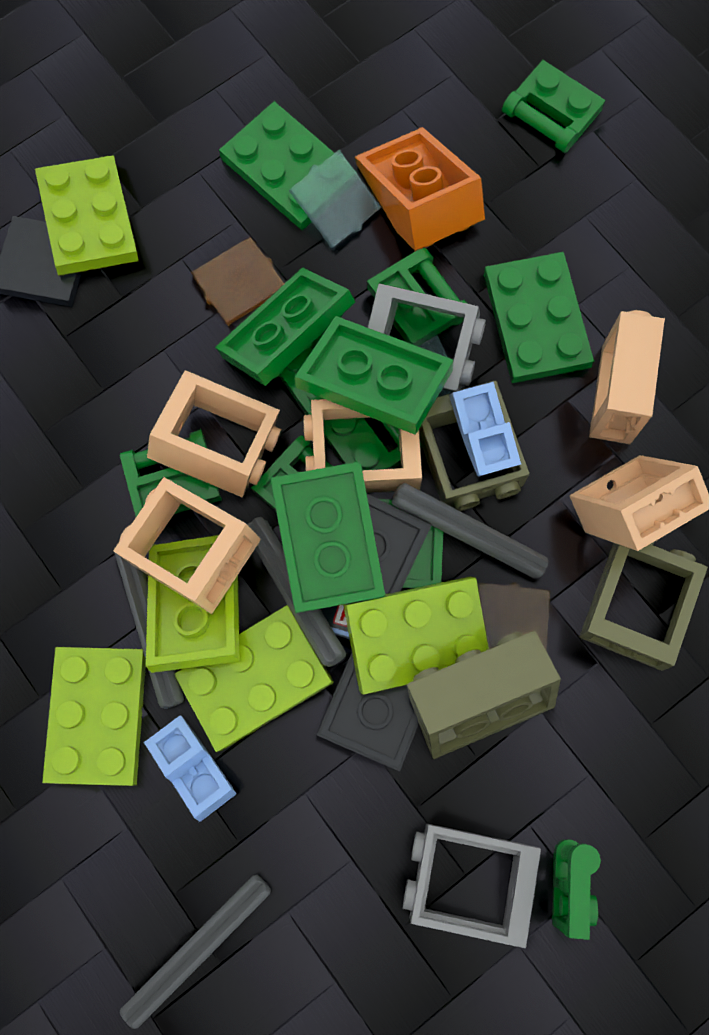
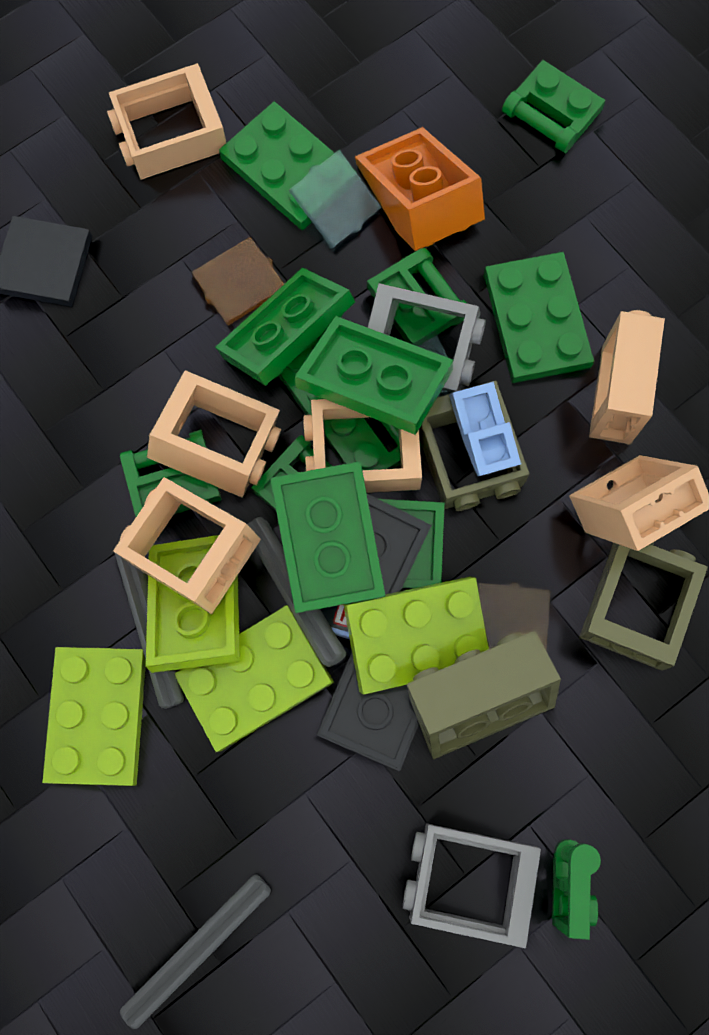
(86, 215): lime plate -> none
(158, 95): none -> light nougat window
(190, 768): light blue slope -> none
(469, 530): dark grey axle -> none

